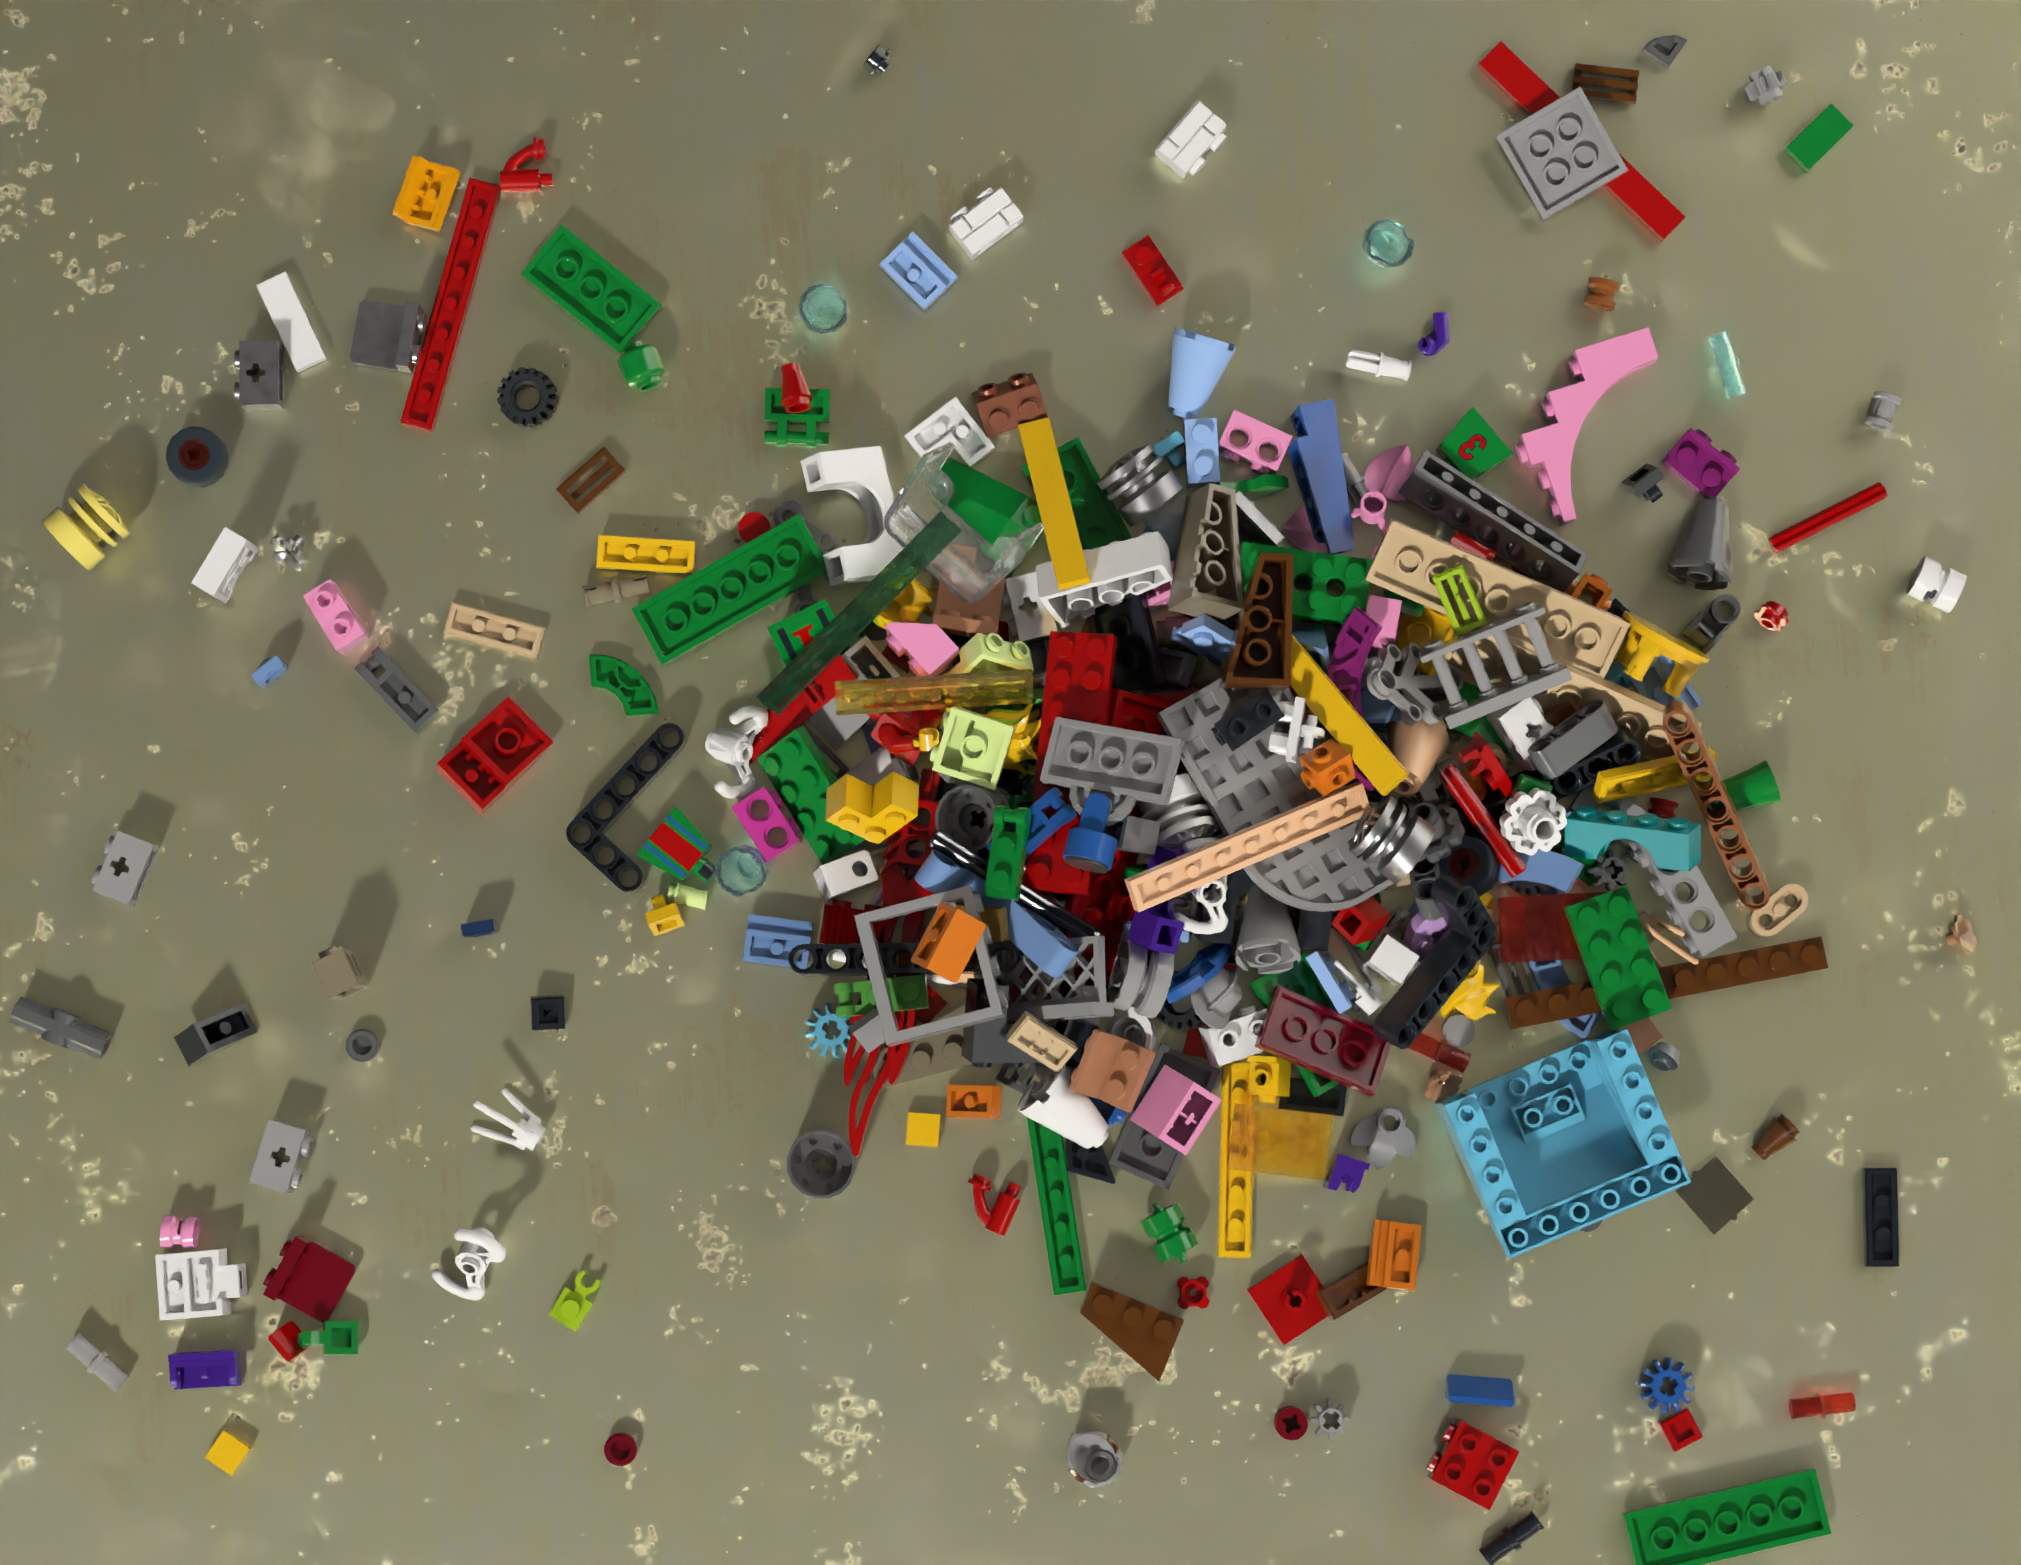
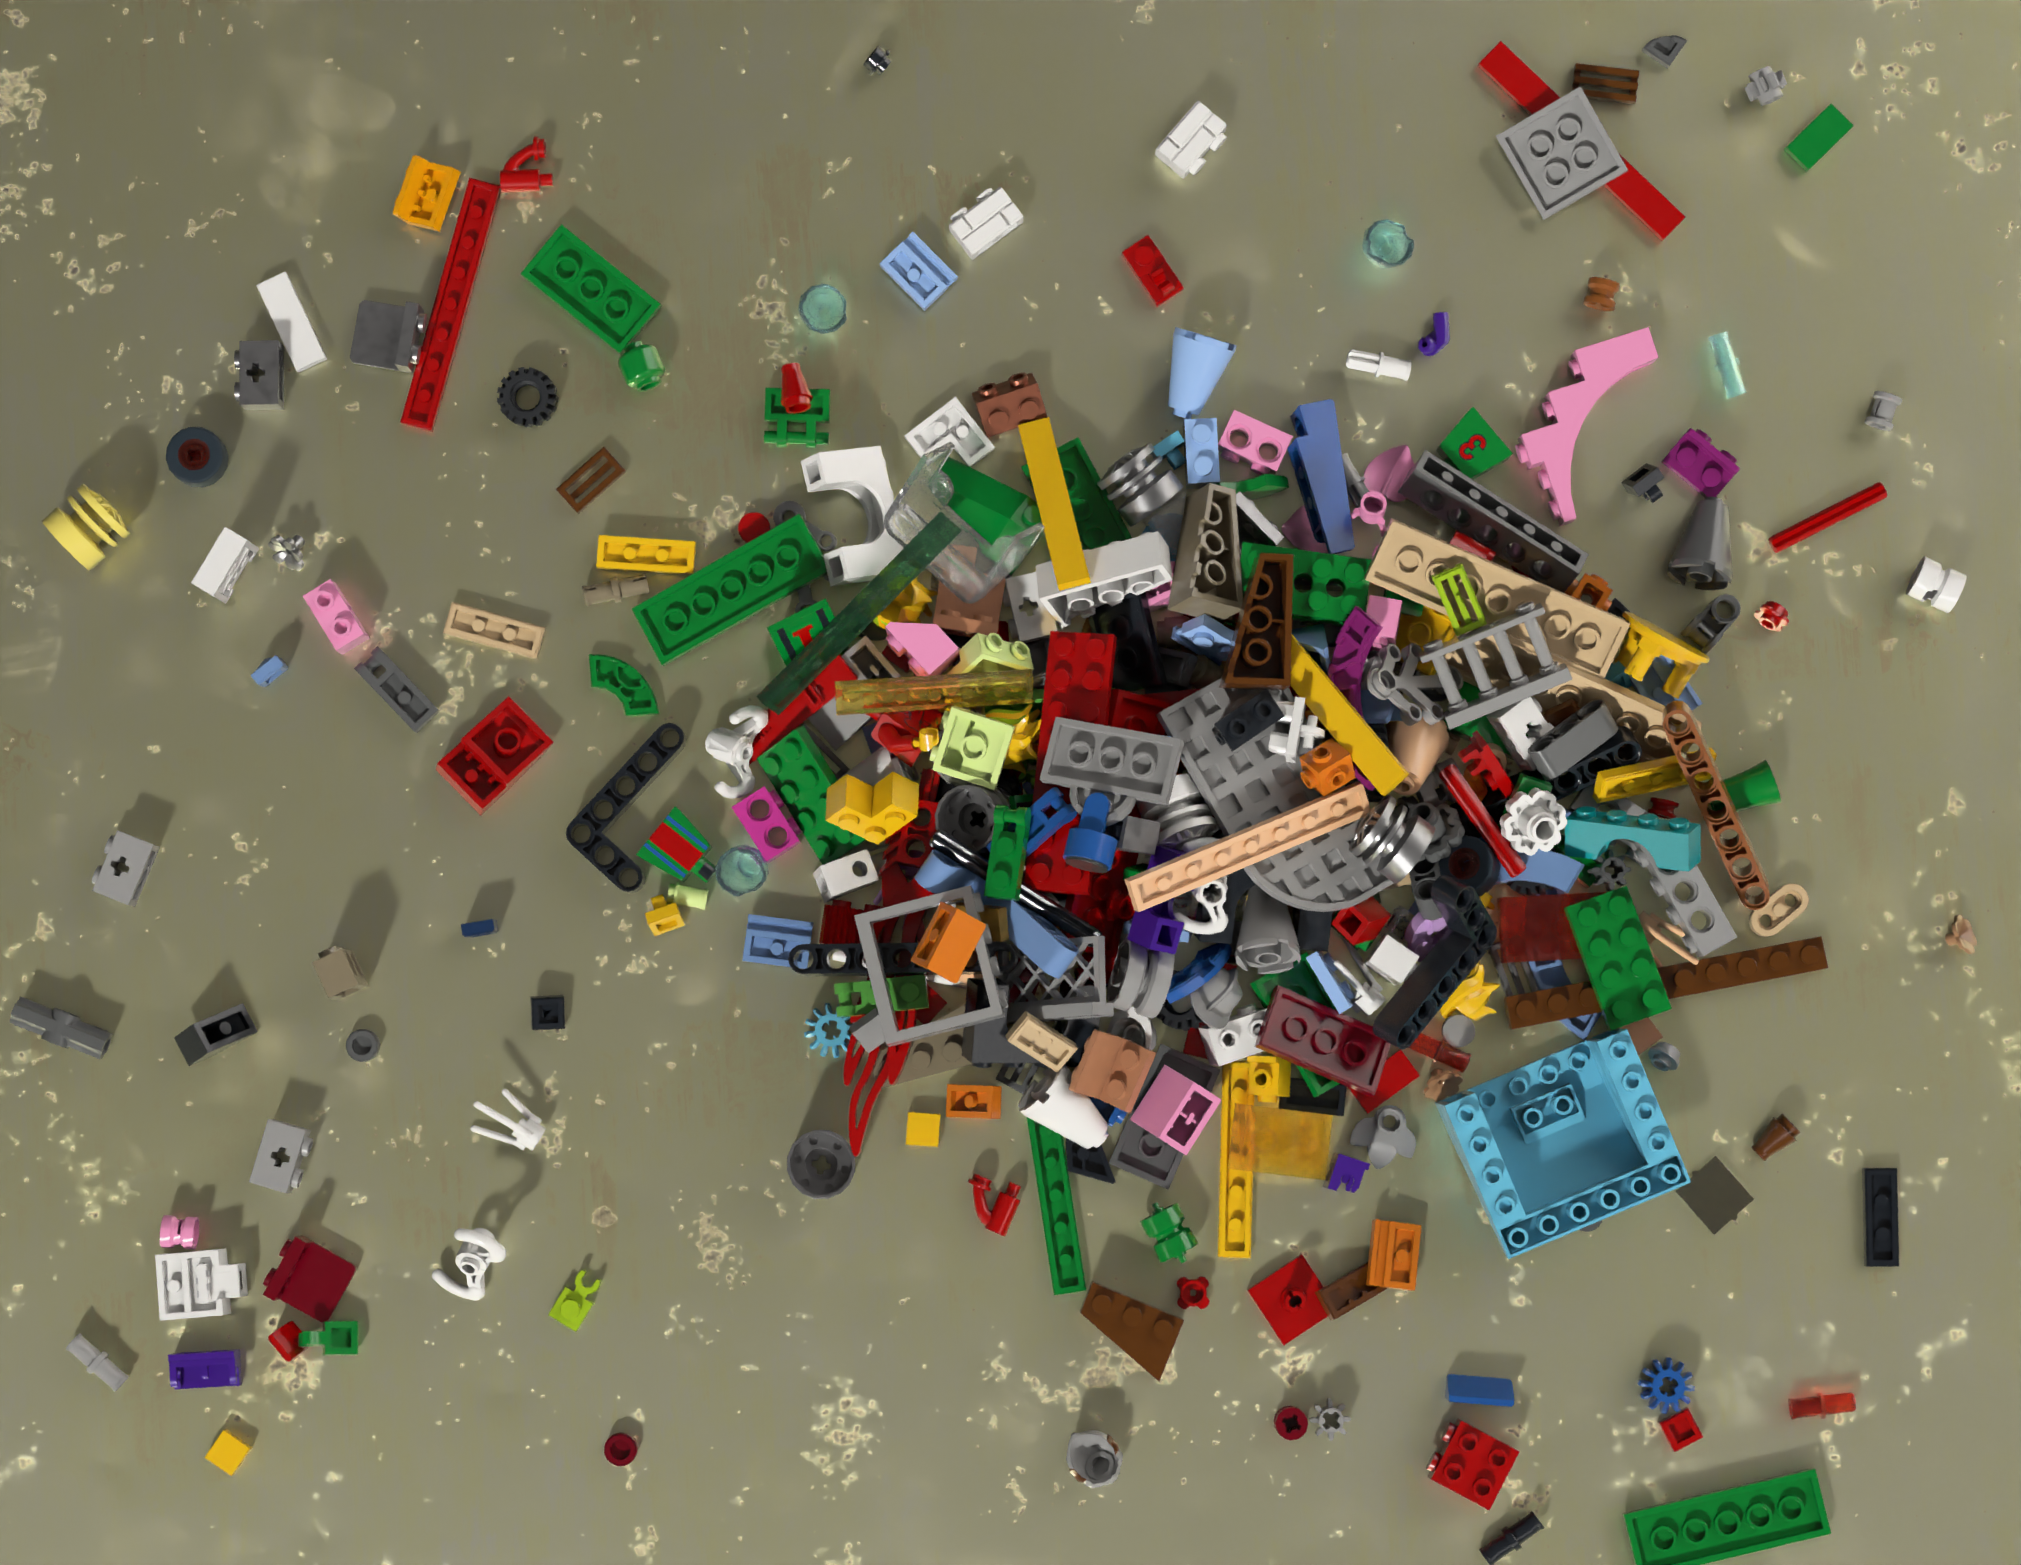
(1395, 1076): none -> red tile

